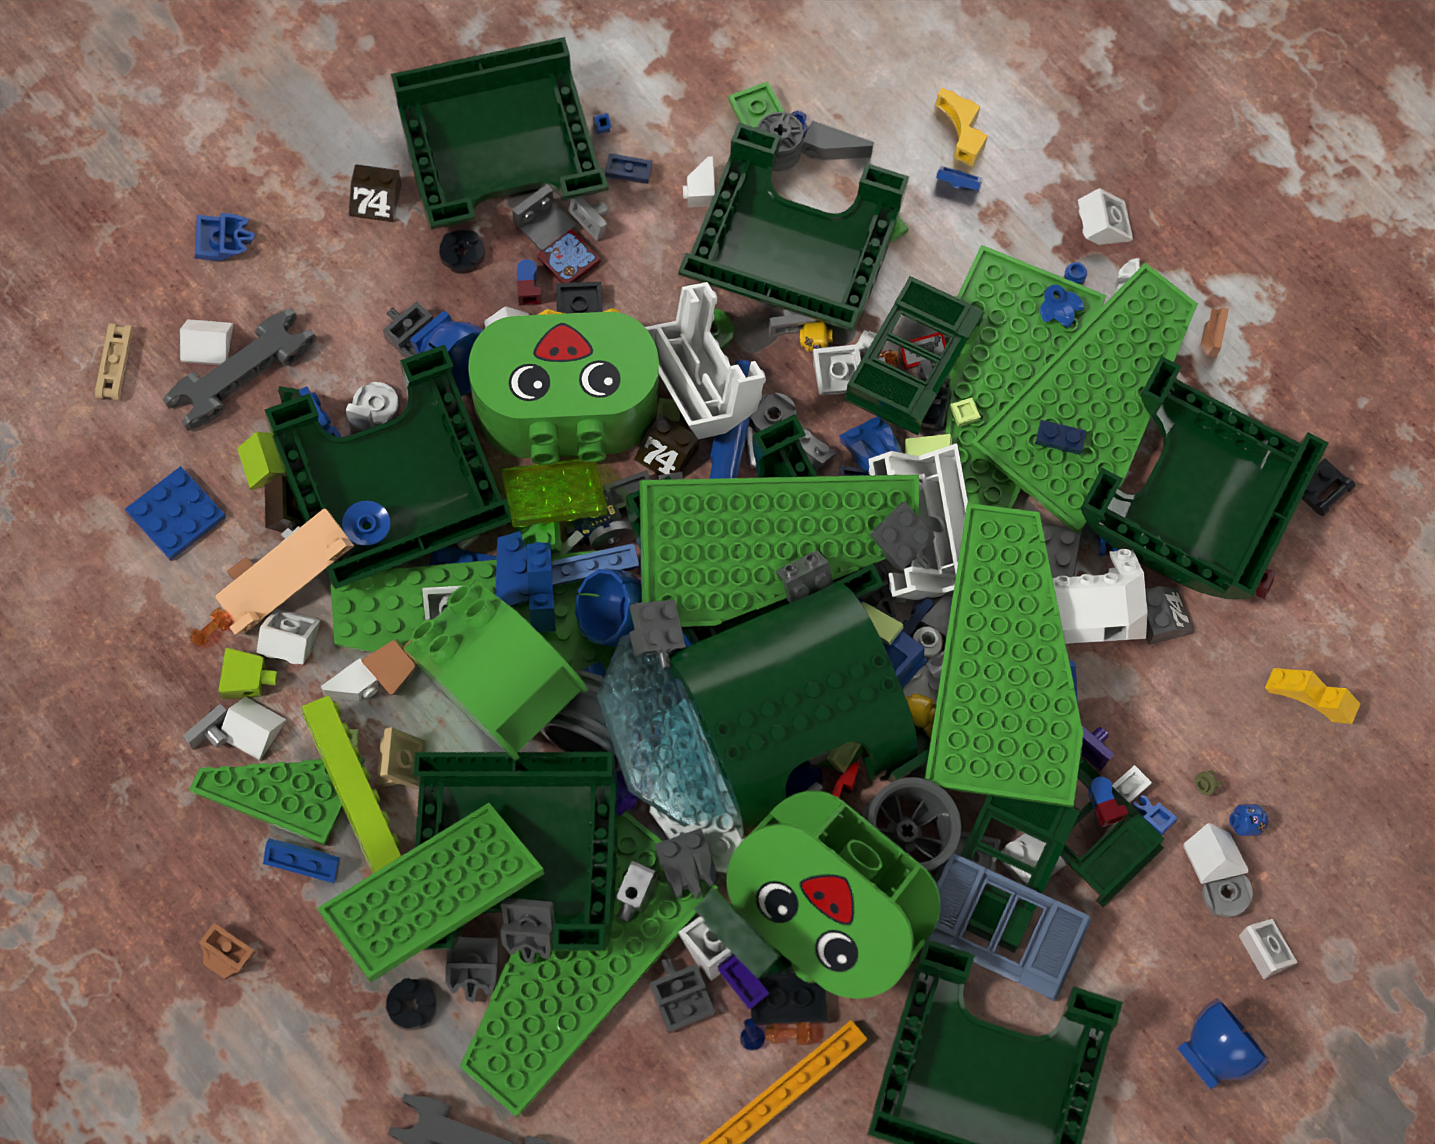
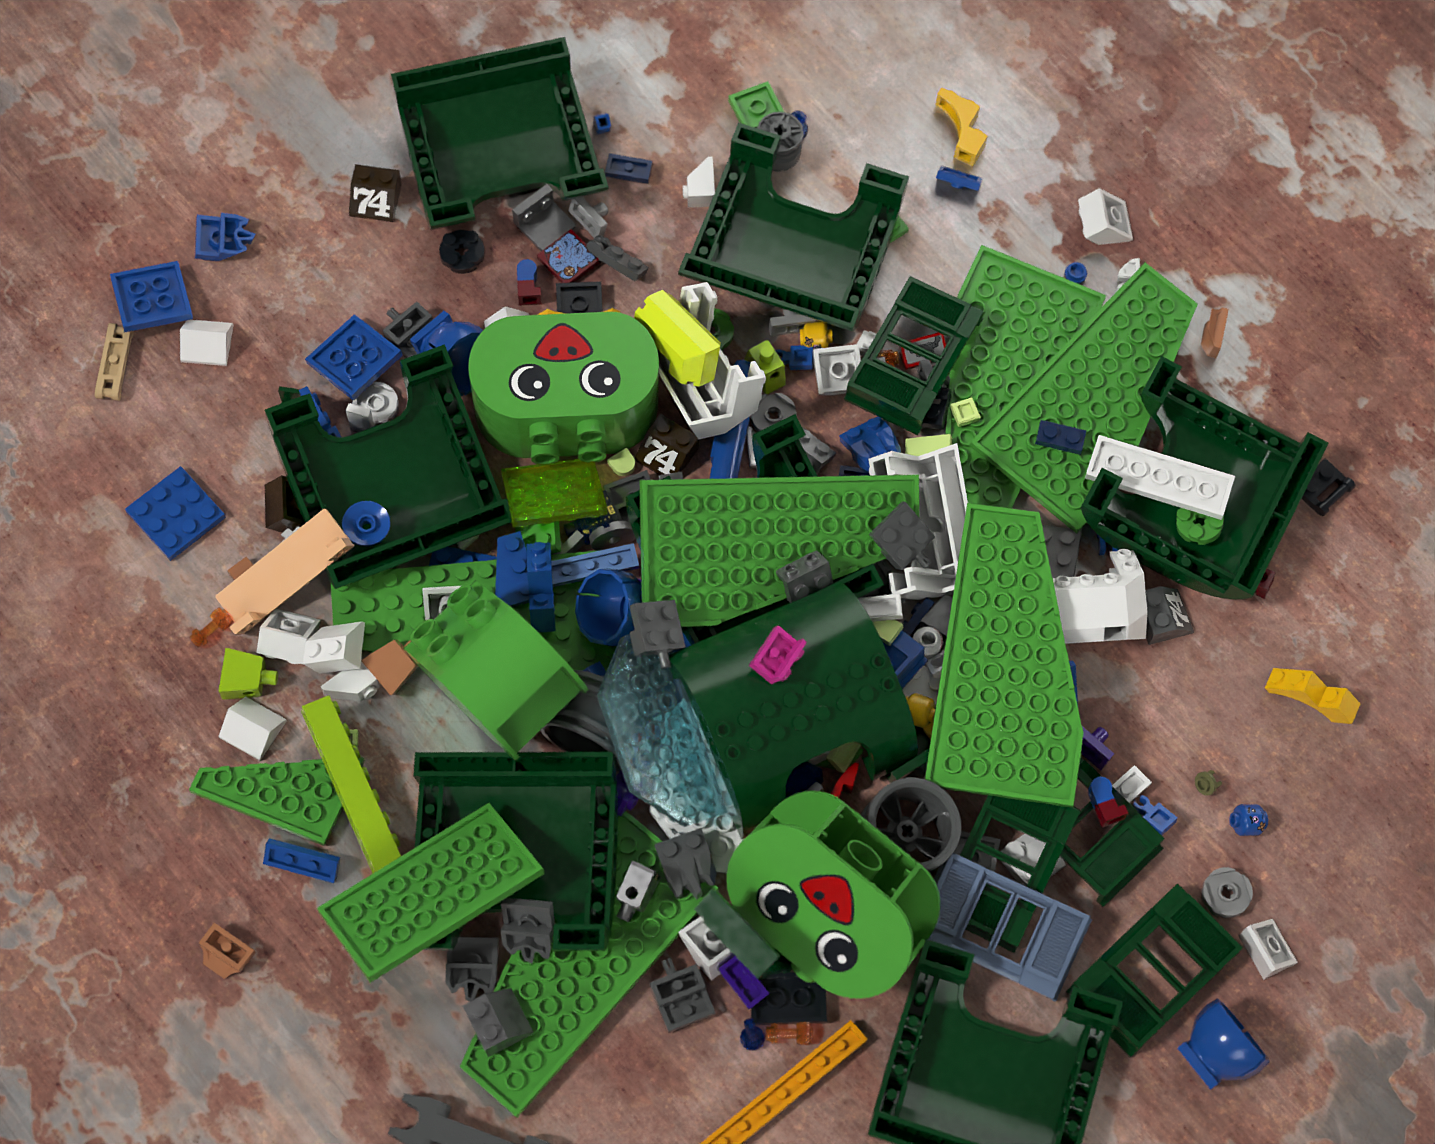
(151, 296): none -> blue plate
(208, 729): light grey tile -> none
(211, 389): dark grey piece -> none
(260, 460): lime slope -> none
(335, 648): none -> white slope
(353, 357): none -> blue plate
(398, 758): tan bracket -> none
(407, 990): black plate -> none
(498, 1020): none -> flat silver slope
(617, 258): none -> dark grey hinge
(622, 463): none -> yellowish green tile
(669, 409): tile -> none
(680, 339): none -> neon yellow brick
(770, 363): none -> lime torso
(777, 655): none -> dark pink bracket
(798, 358): none -> blue plate
(832, 144): dark grey slope -> none
(883, 607): none -> white tile
(1062, 308): blue plate -> none
(1162, 477): none -> white plate
(1193, 931): none -> dark green piece
(1195, 532): none -> bright green plate
(1214, 854): white slope -> none

